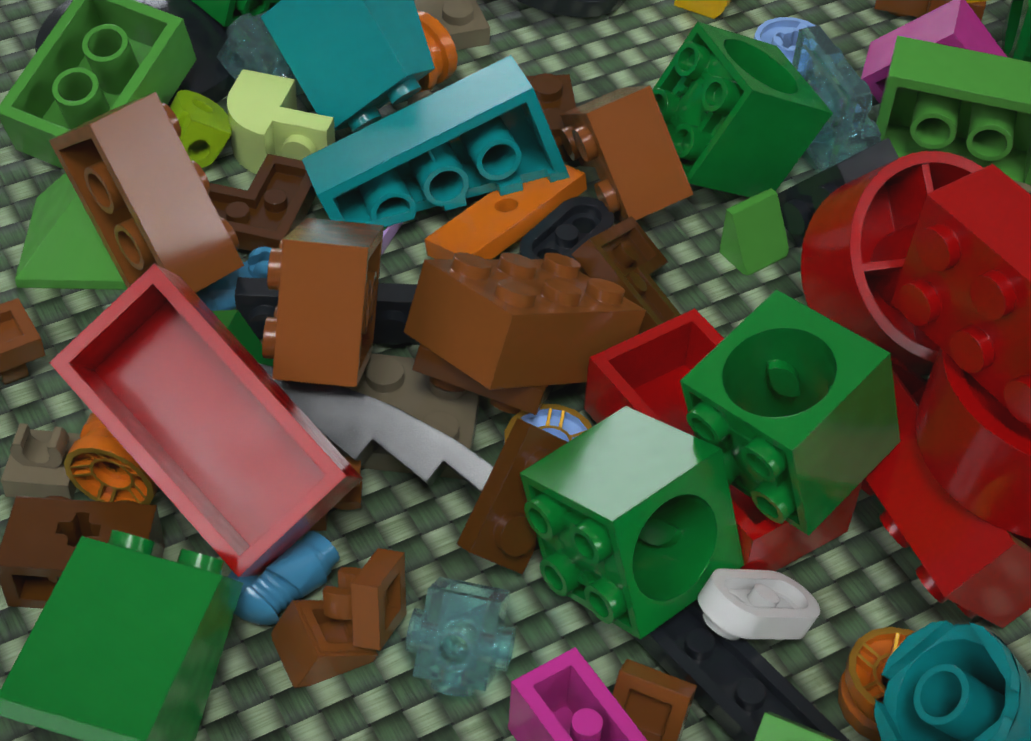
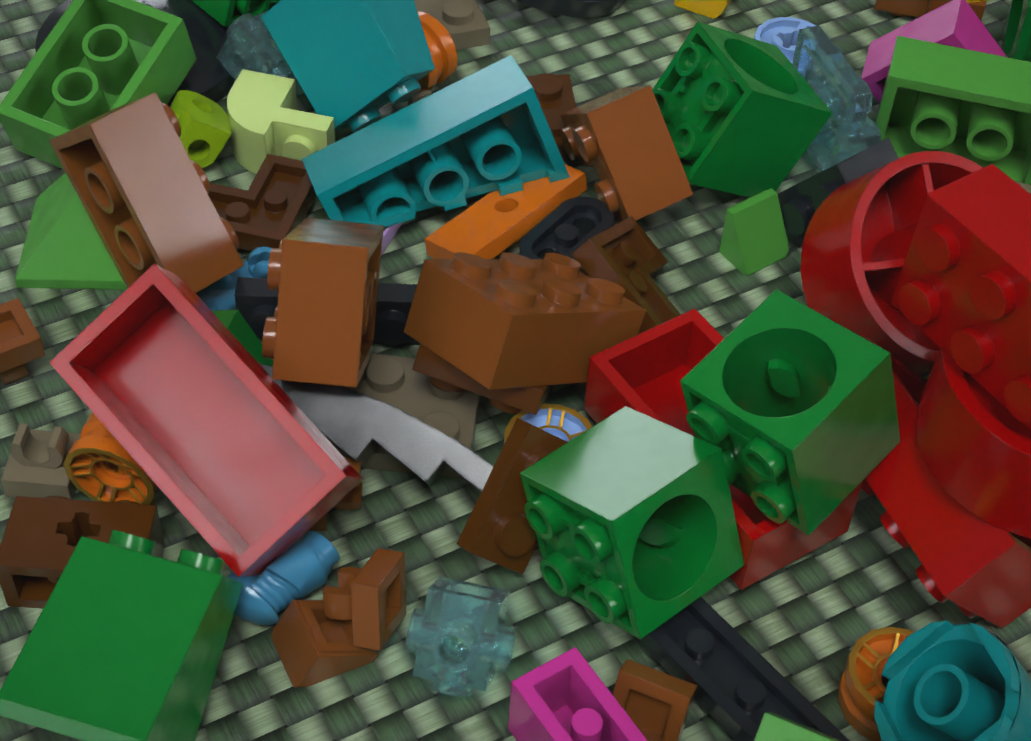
(757, 605): white plate -> none

